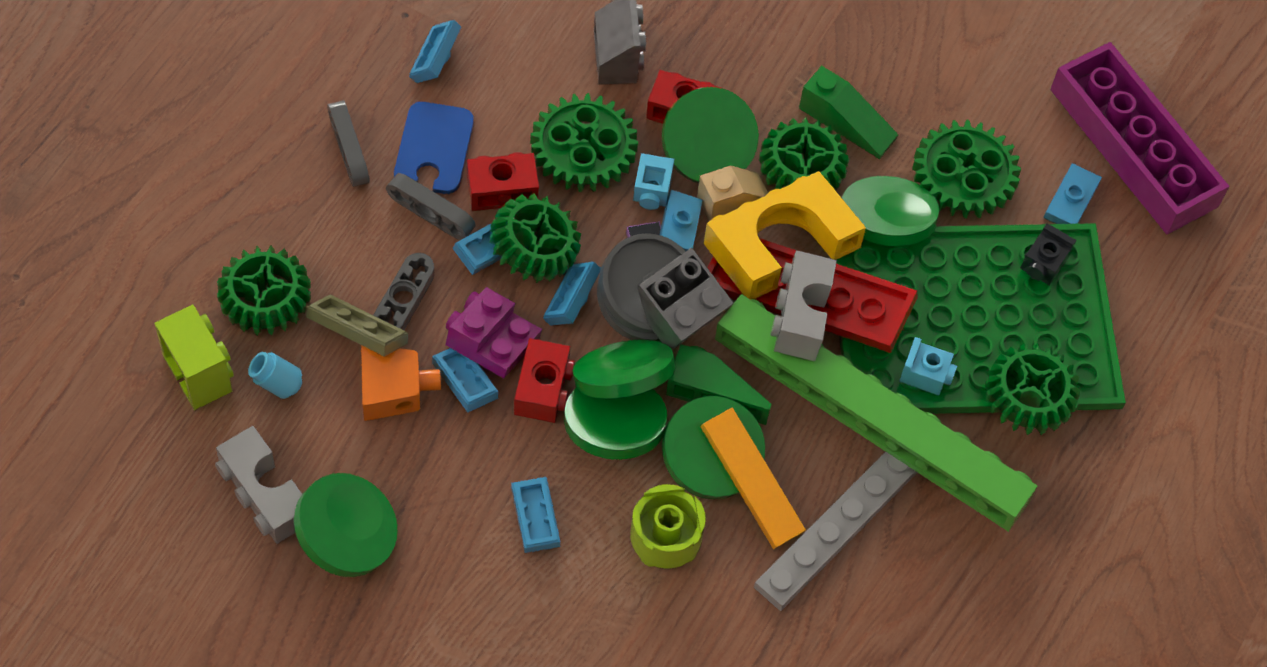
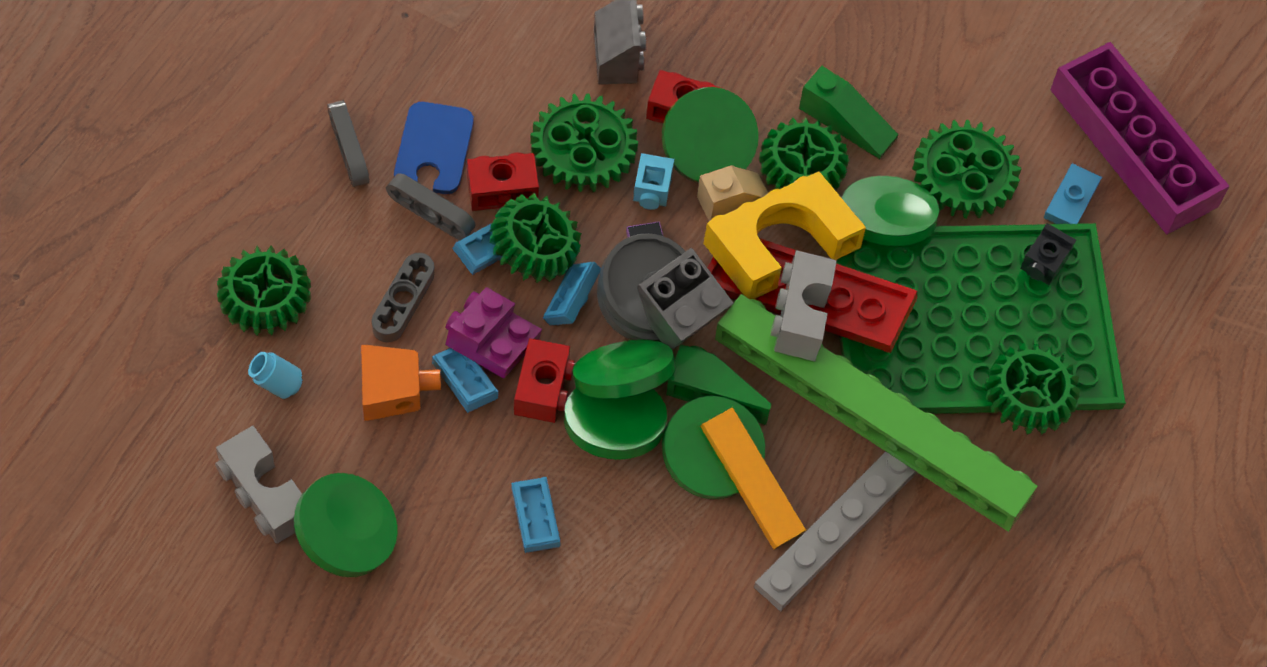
(195, 355): lime piece -> none
(357, 325): olive tile -> none
(435, 51): dark azure plate -> none
(663, 545): lime brick -> none
(681, 219): dark azure plate -> none
(928, 367): medium azure brick -> none

